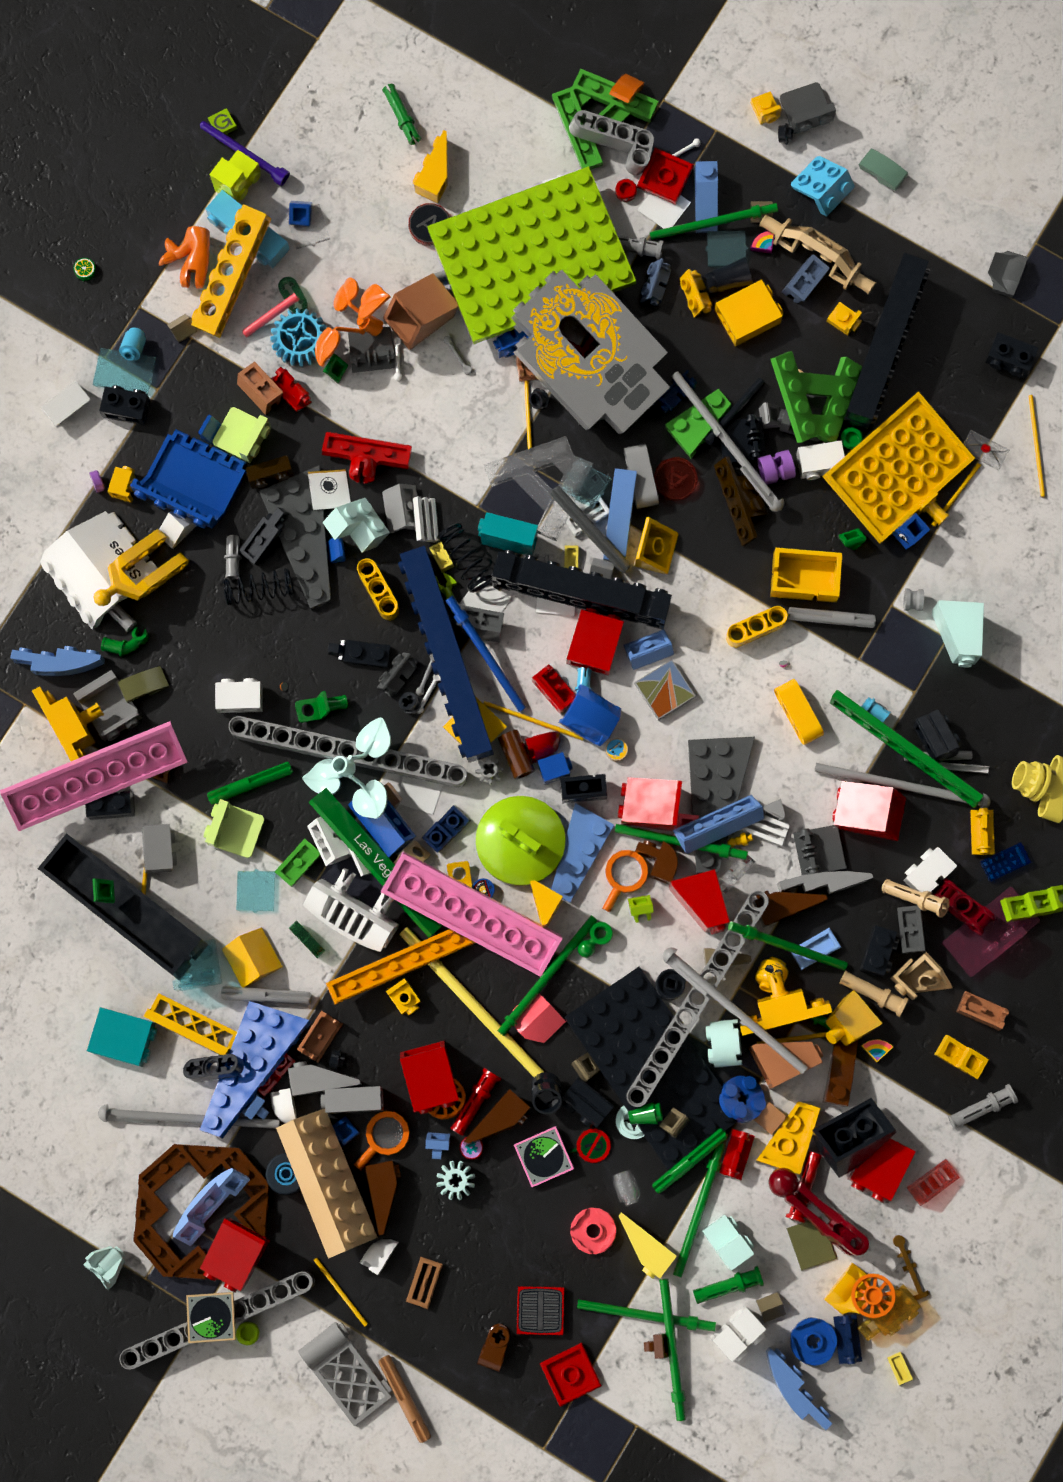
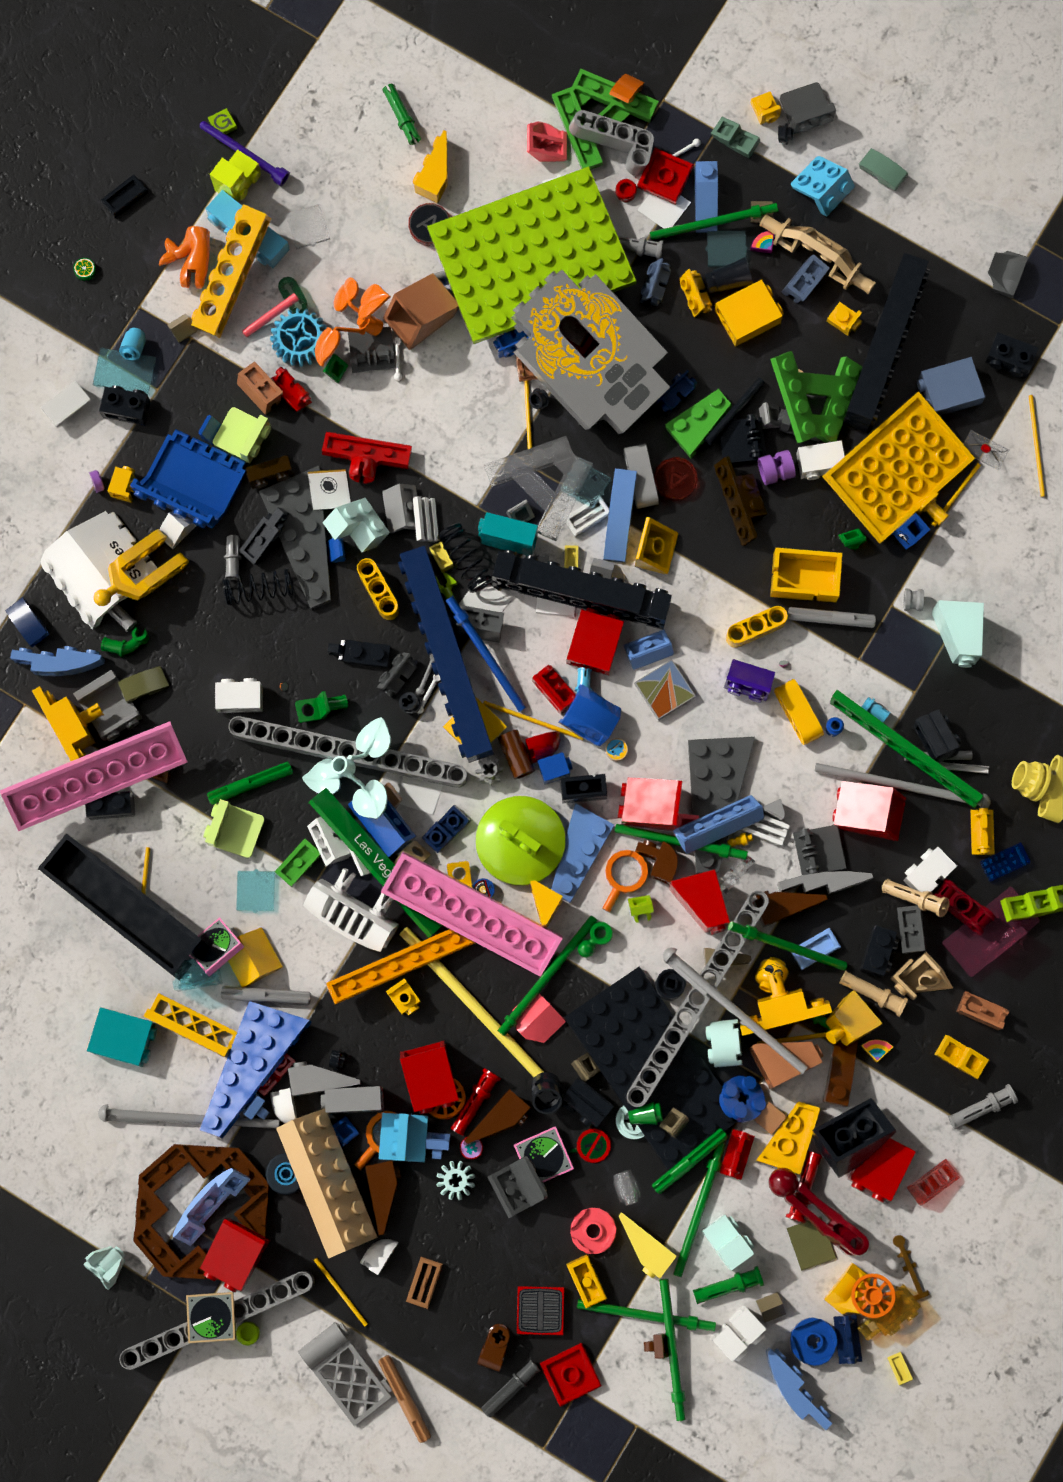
(27, 622): none -> dark blue slope
(103, 890): green slope -> none
(124, 196): none -> black tile
(158, 848): light grey brick -> none
(220, 948): none -> tile
(221, 1071): black beam -> none
(299, 931): clear green beam -> none
(300, 213): blue slope -> none
(319, 1036): nougat hinge -> none
(403, 1137): none -> medium azure bracket
(466, 368): light grey hinge -> none
(510, 1388): none -> dark grey axle
(518, 1186): none -> dark grey bracket
(521, 512): none -> light grey slope
(546, 142): none -> coral slope
(586, 1281): none -> yellow slope
(590, 529): dark grey axle -> none
(734, 137): none -> sand green slope
(749, 680): none -> dark purple slope
(751, 474): light grey bar -> none
(838, 723): none -> blue pin
(851, 438): green tile -> none
(951, 386): none -> sand blue brick

